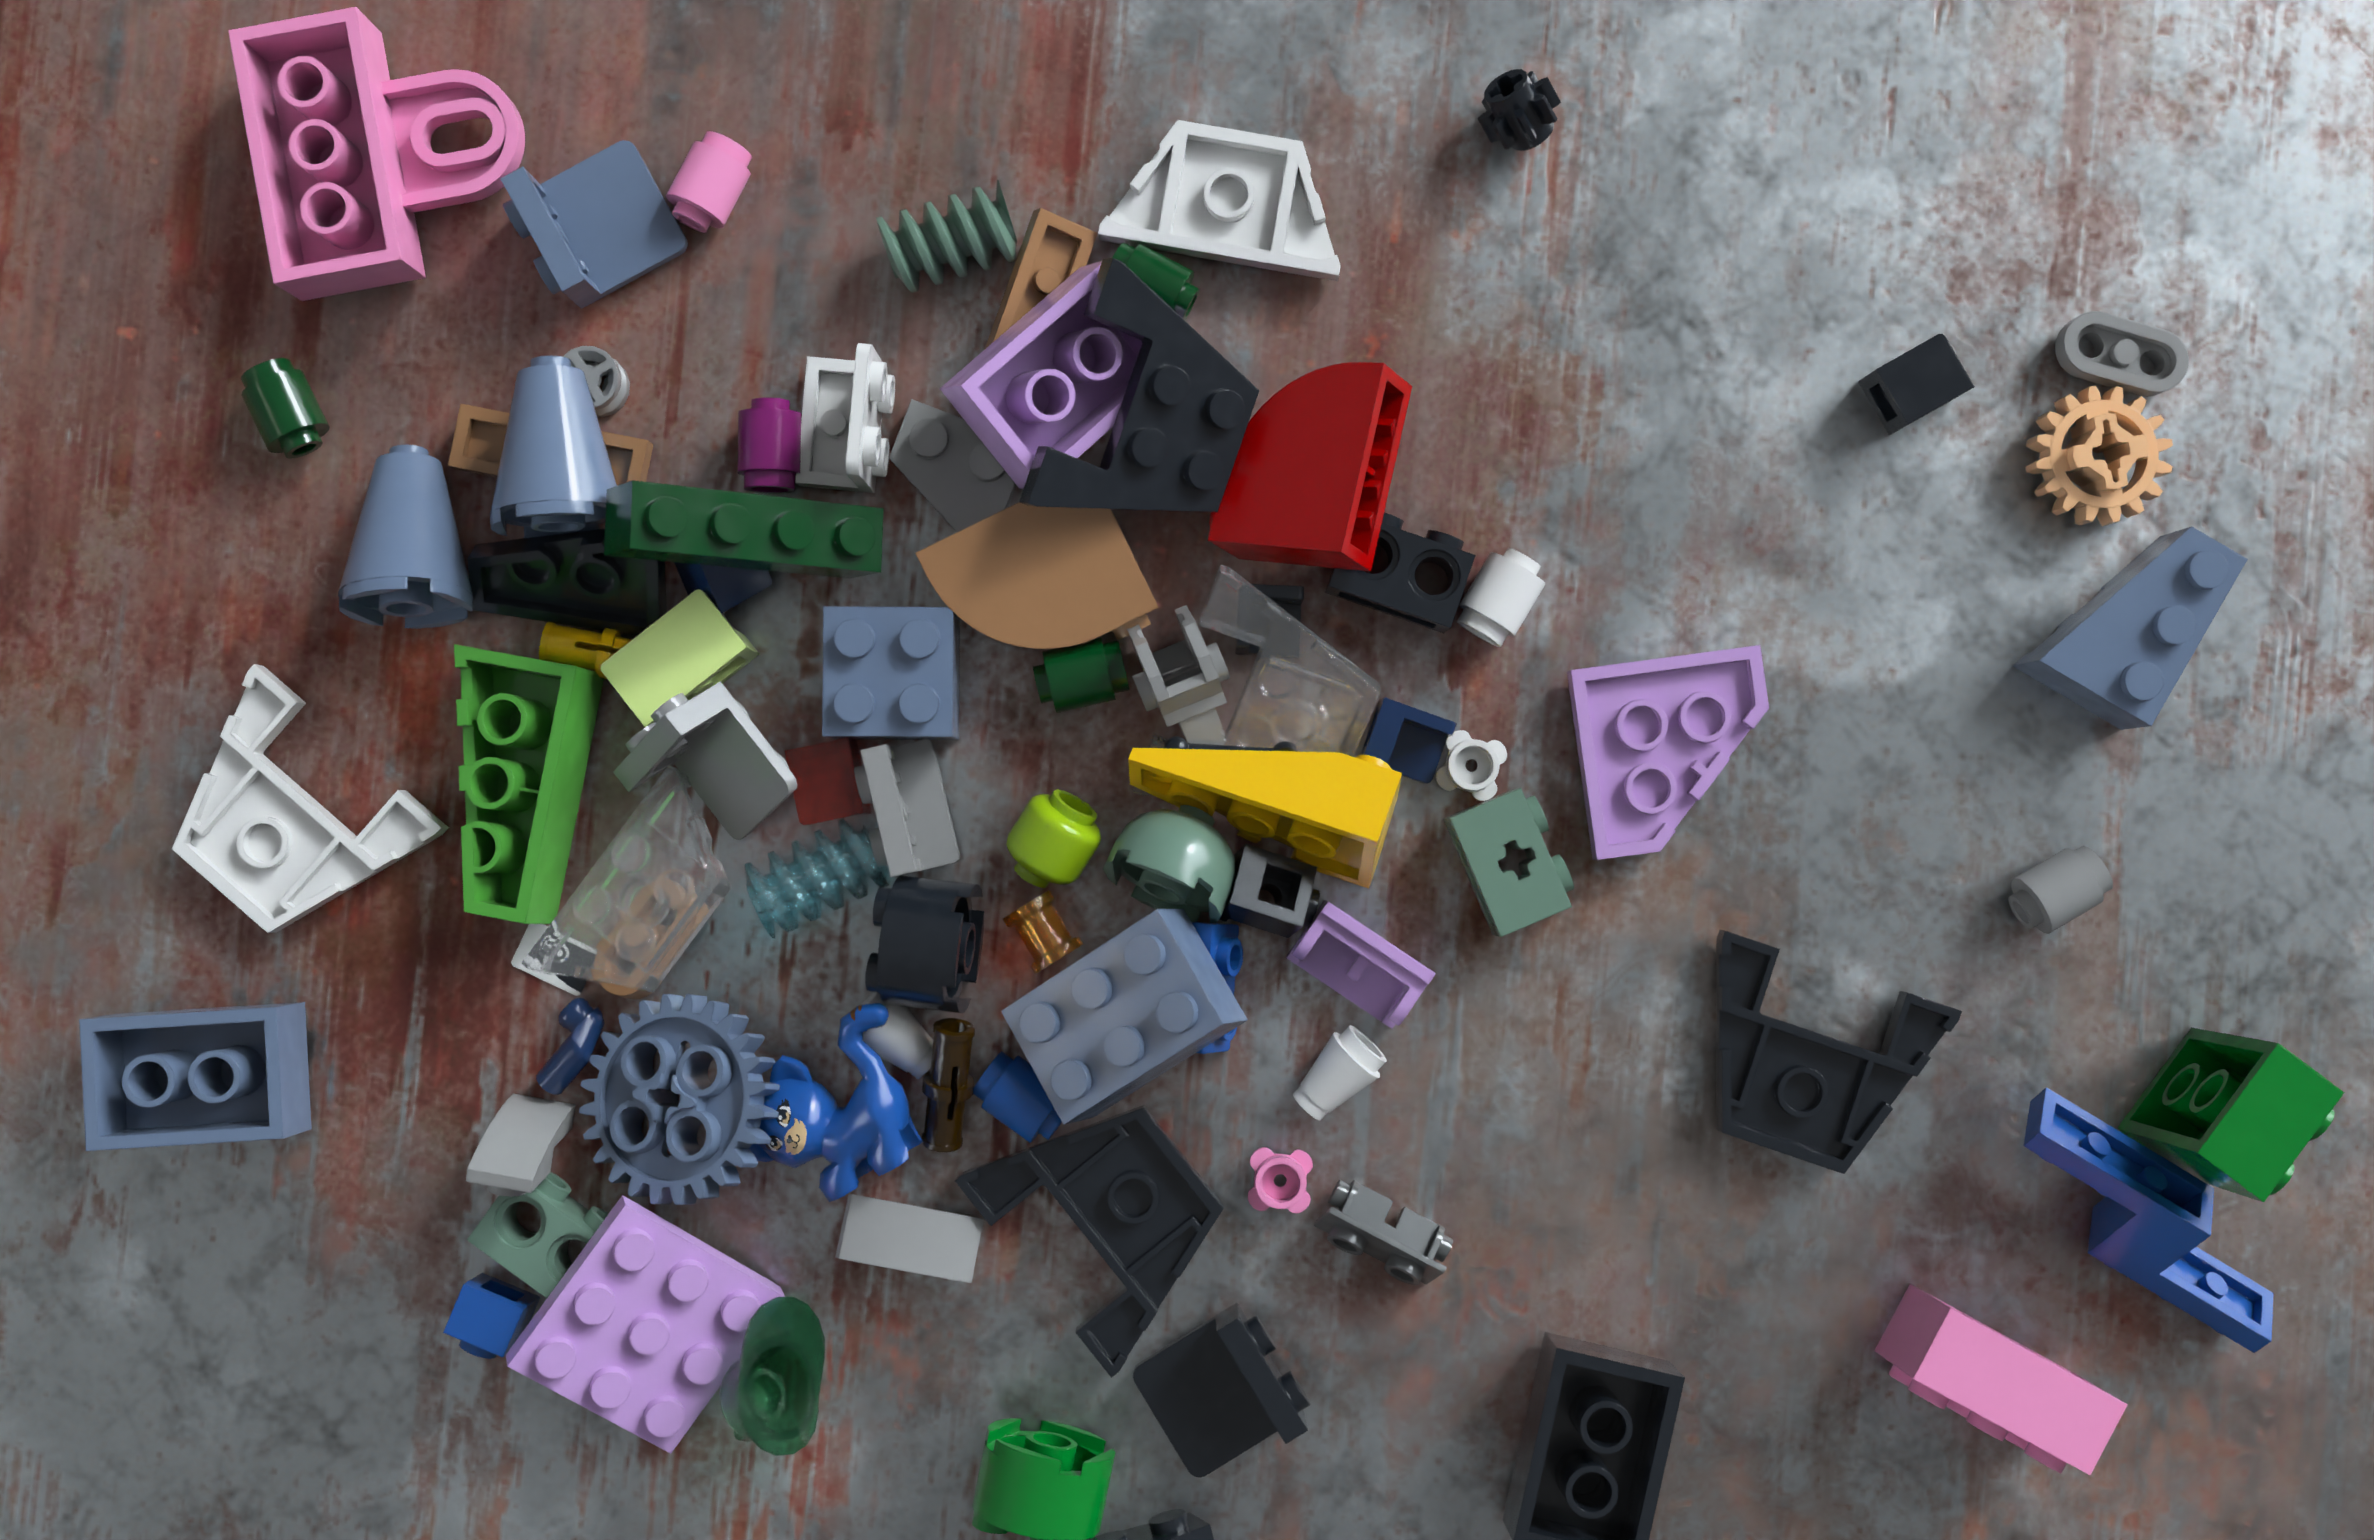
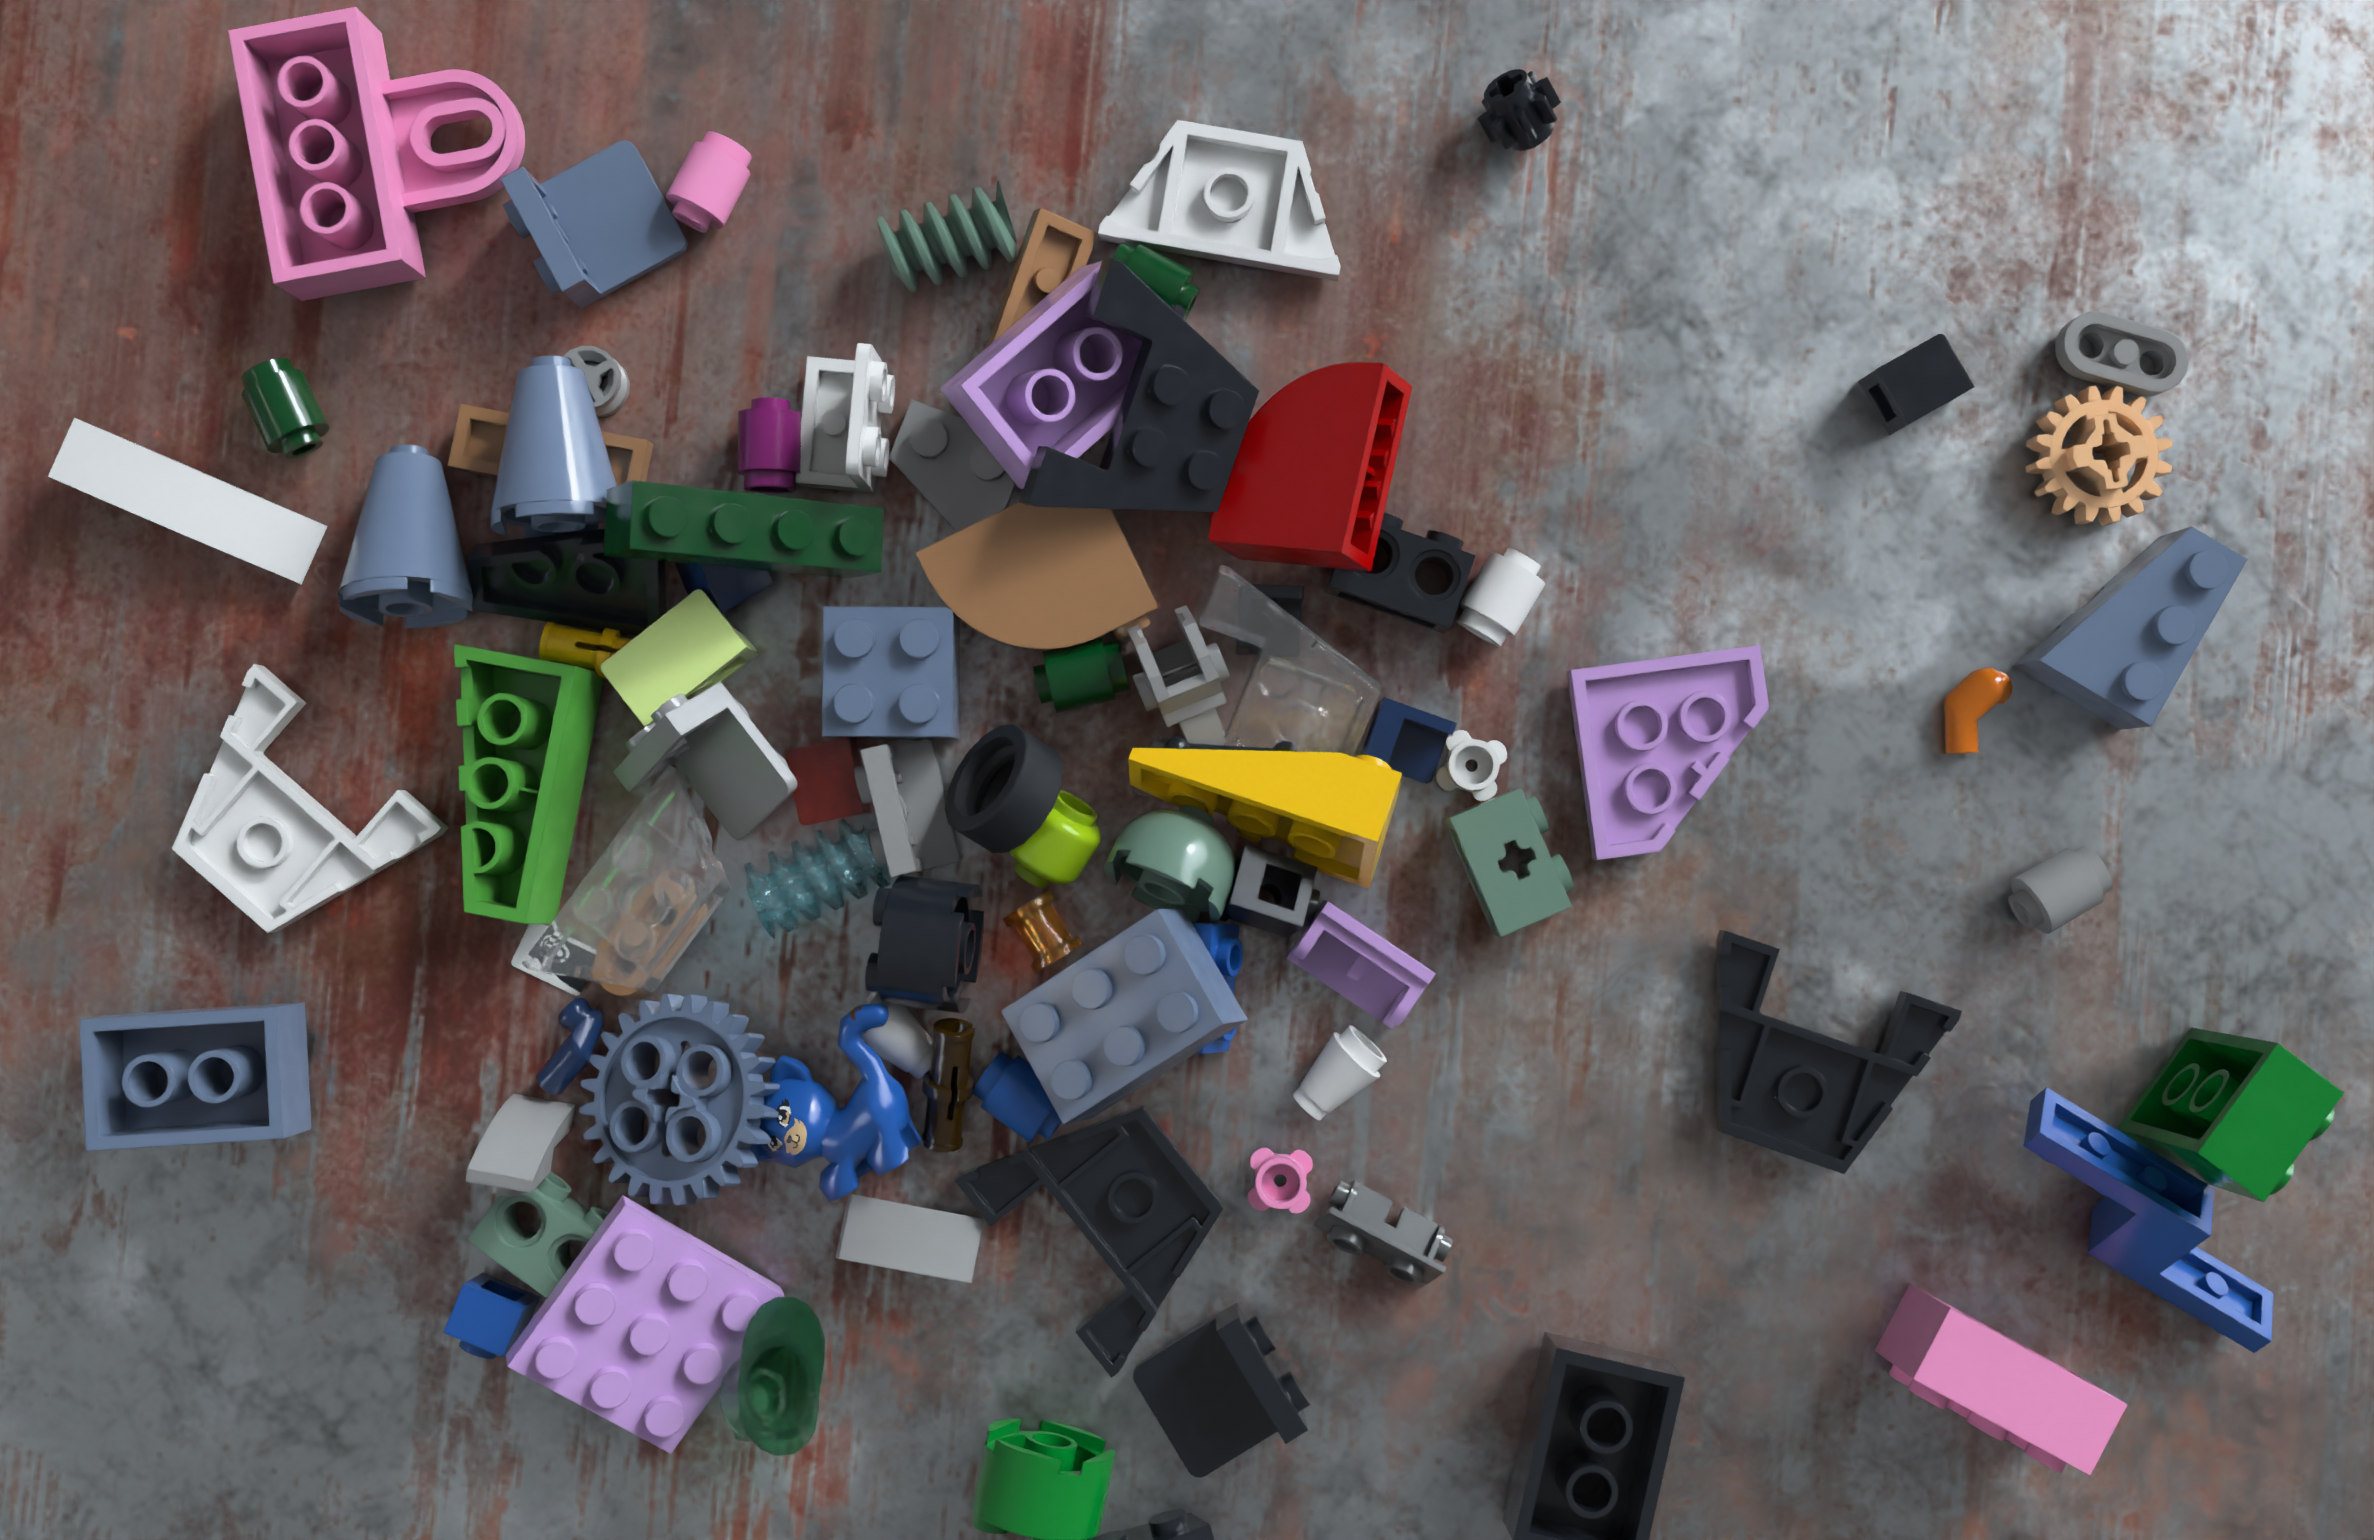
(187, 501): none -> white slope
(1004, 789): none -> black tyre
(1968, 703): none -> orange arm

